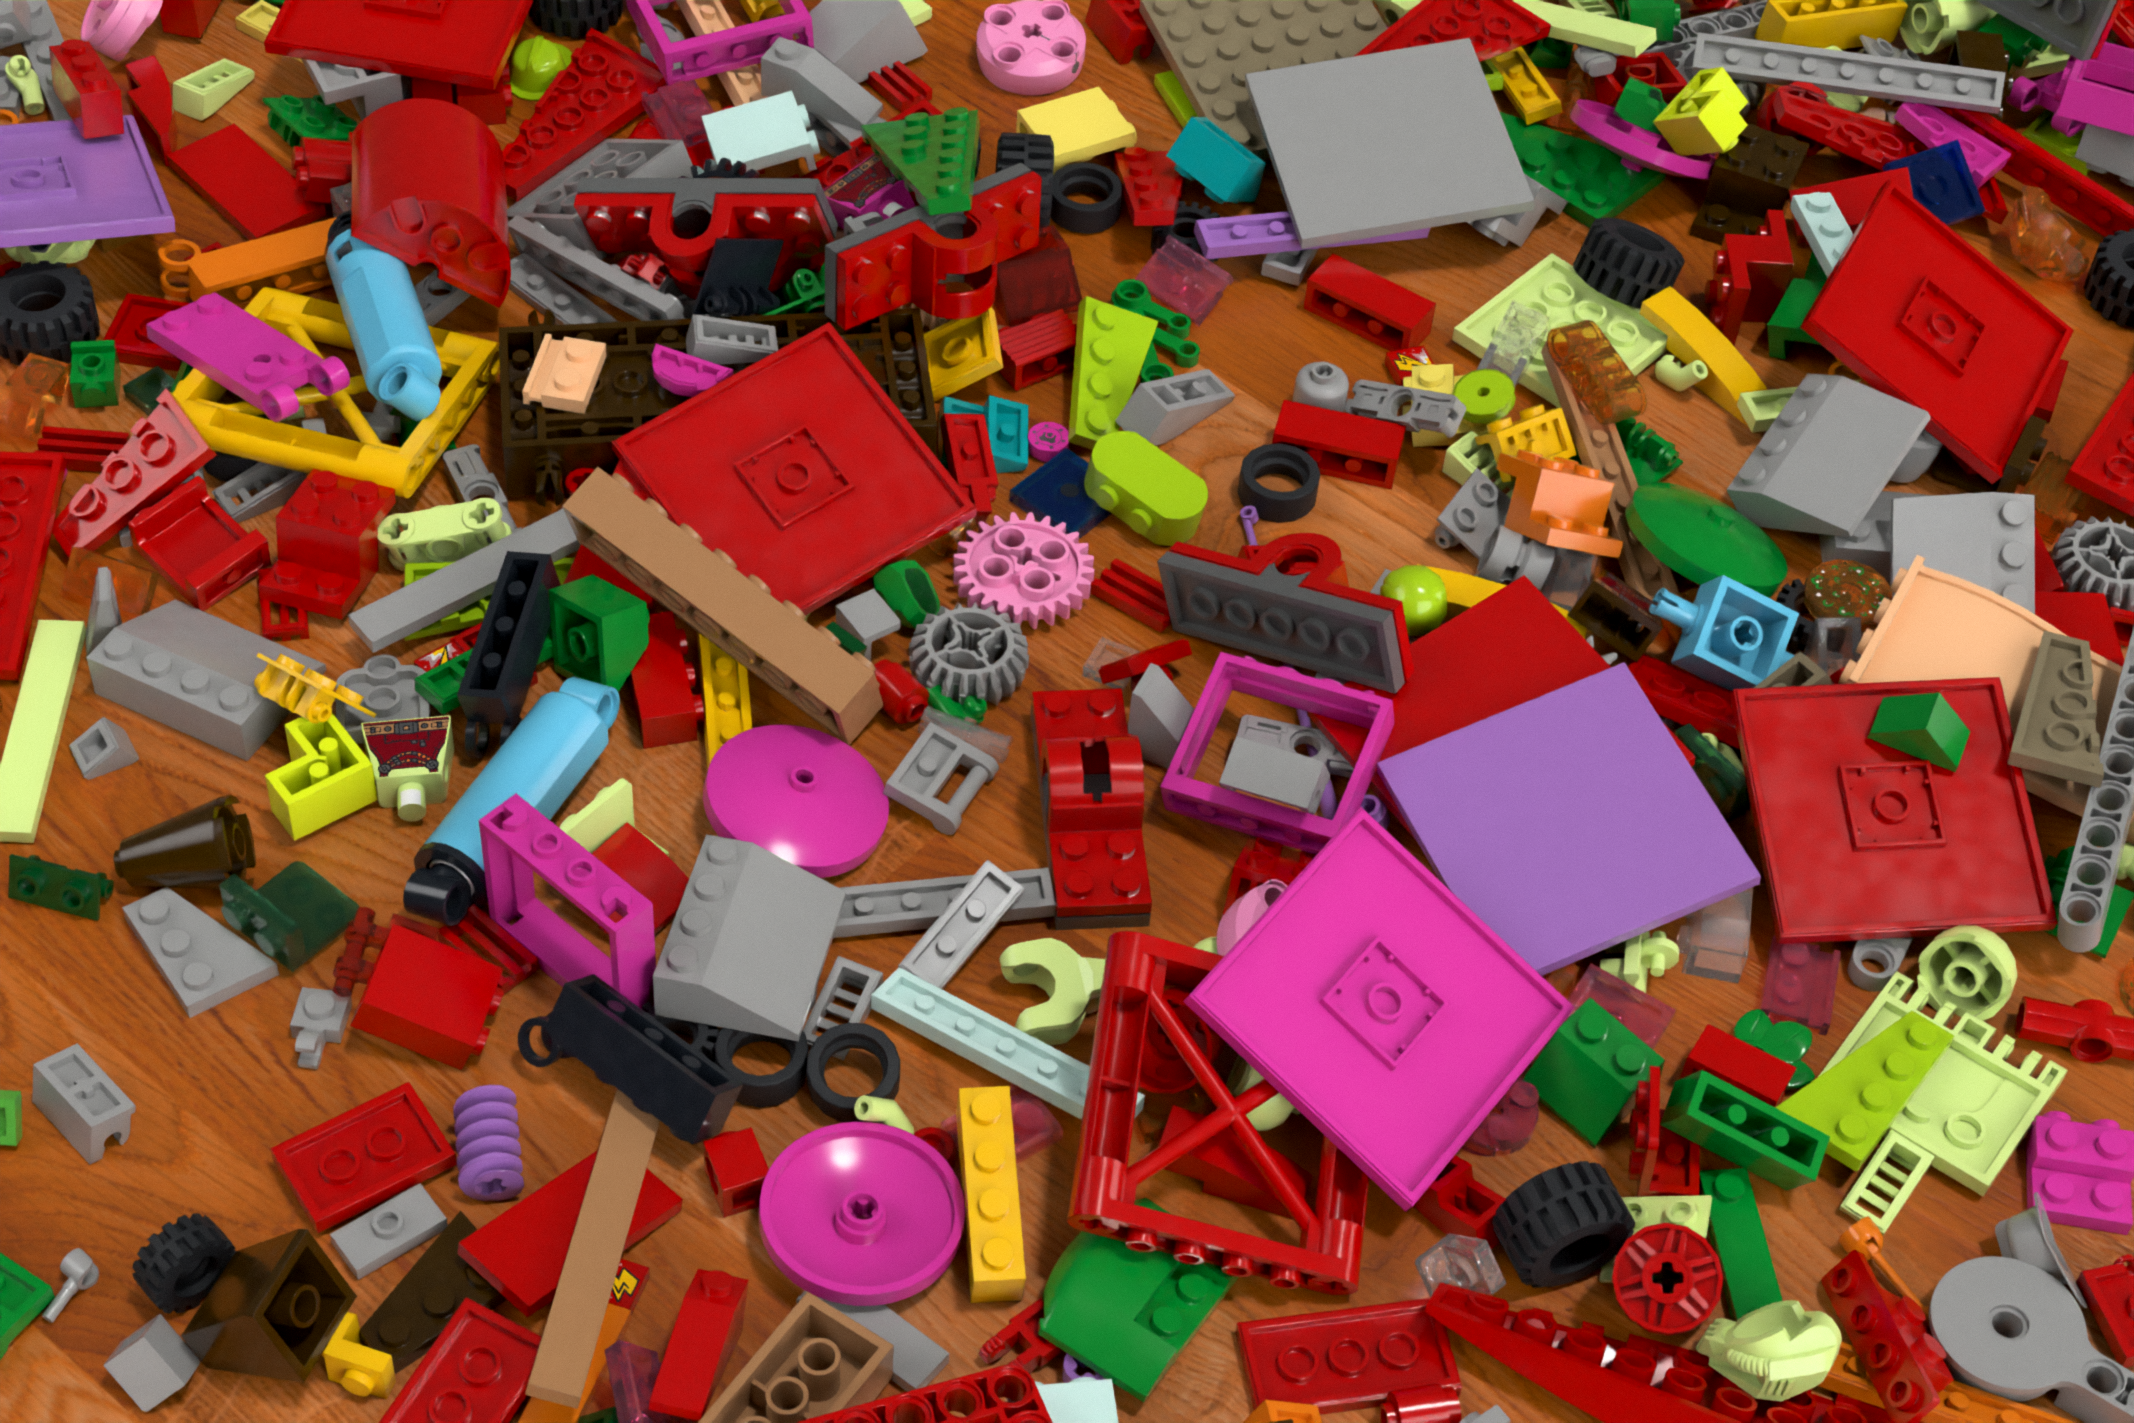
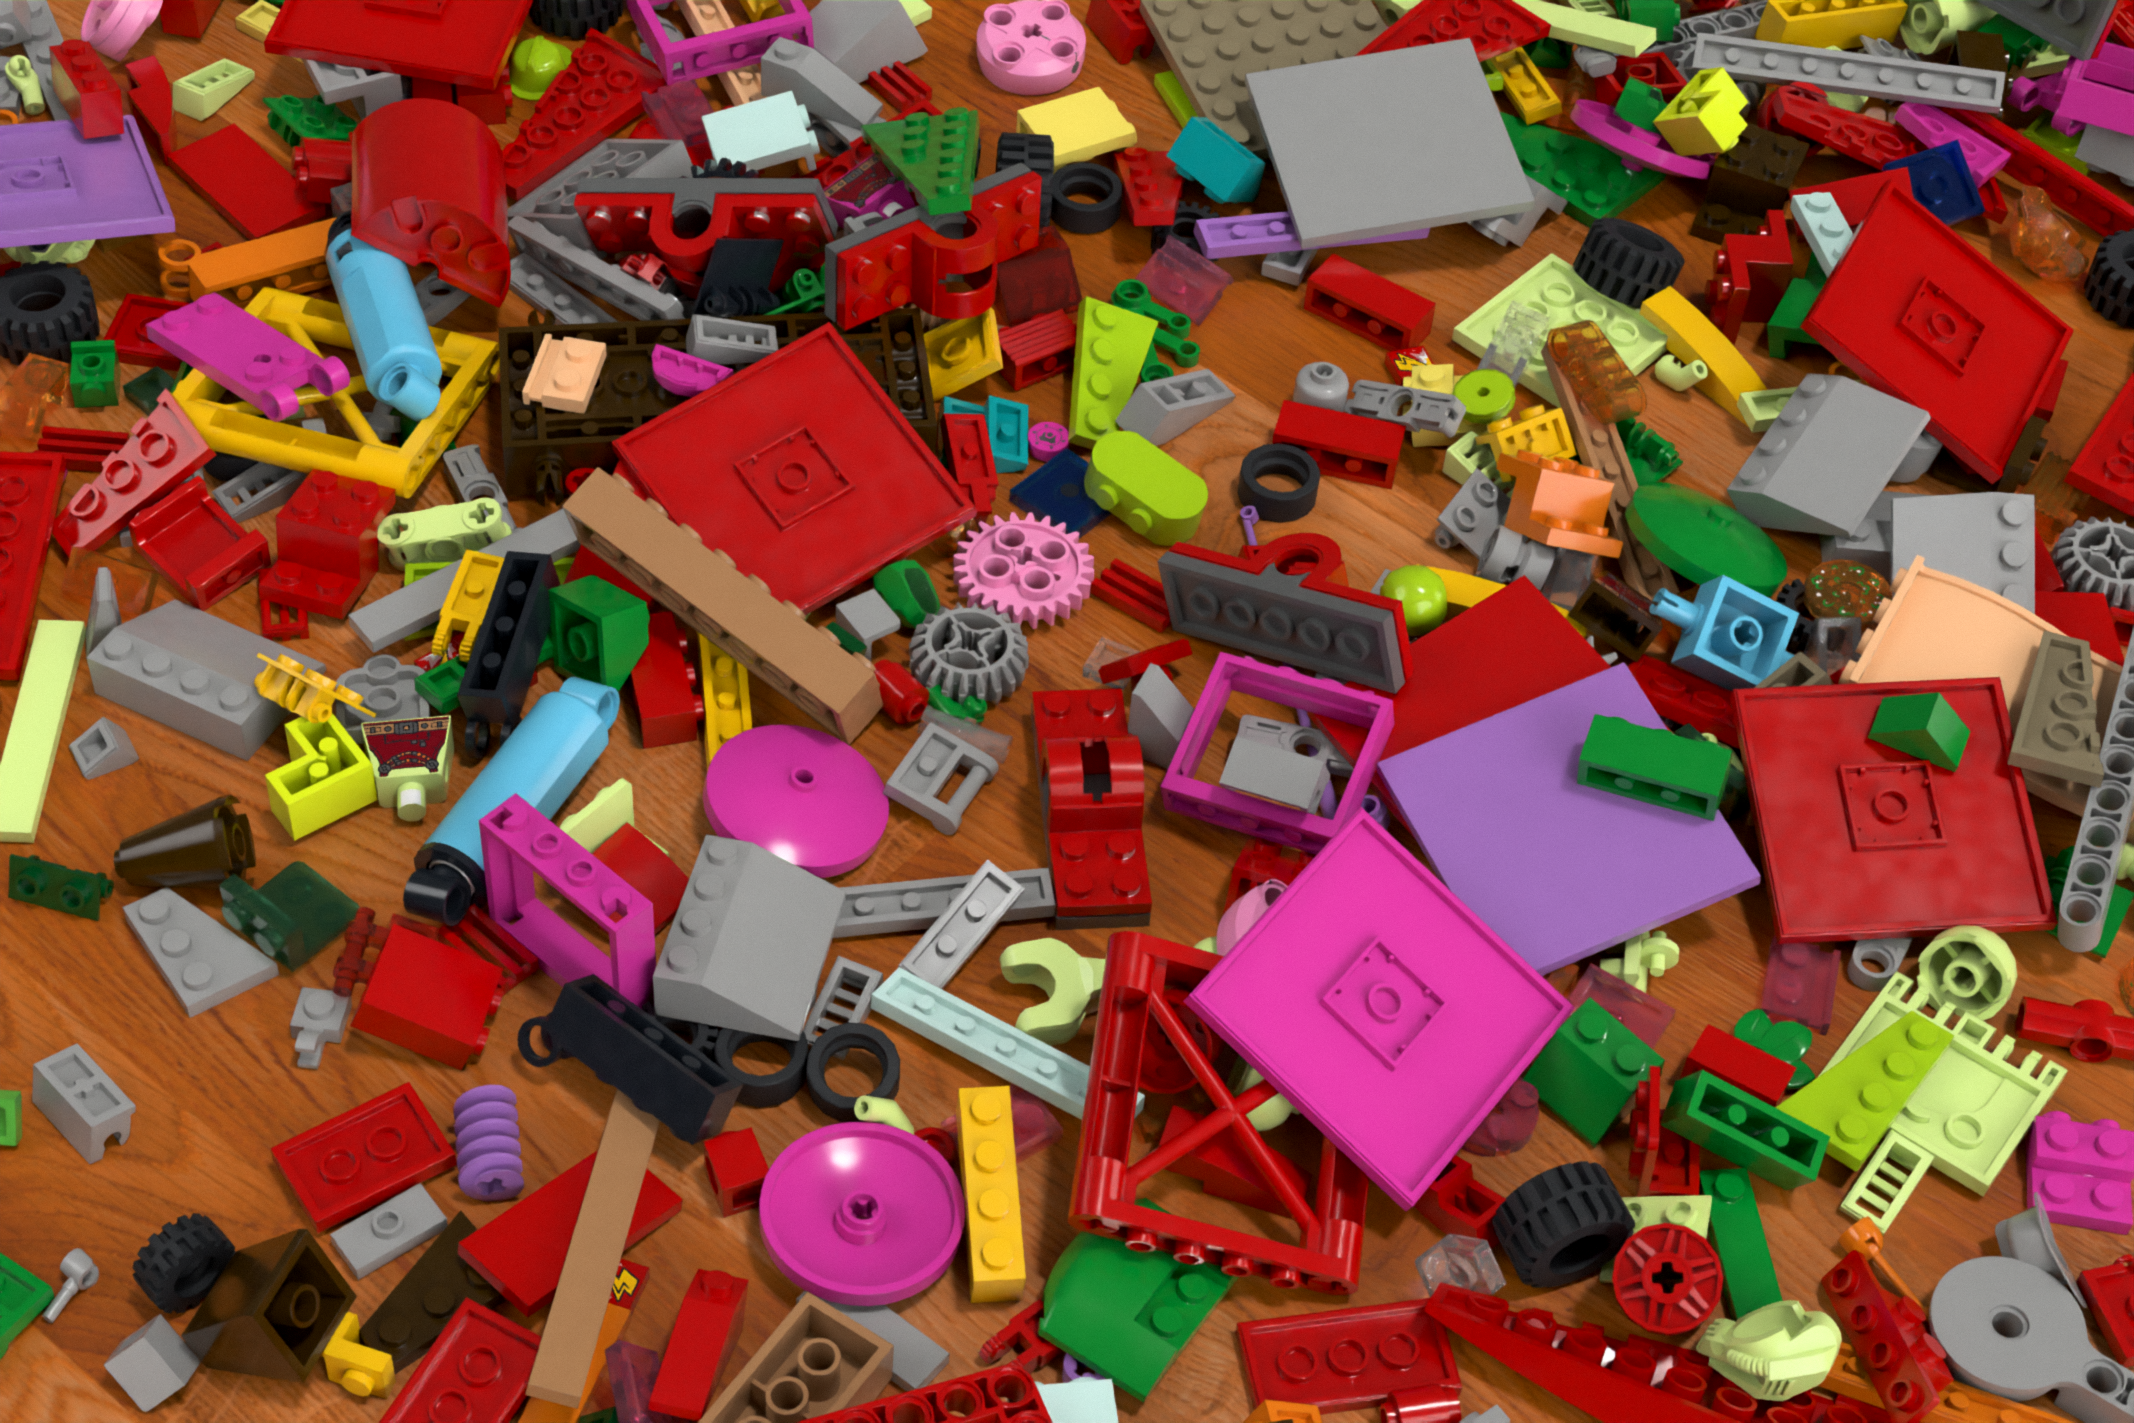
(467, 602): none -> yellow hinge
(1654, 766): none -> green brick
(1717, 938): clear brick -> none

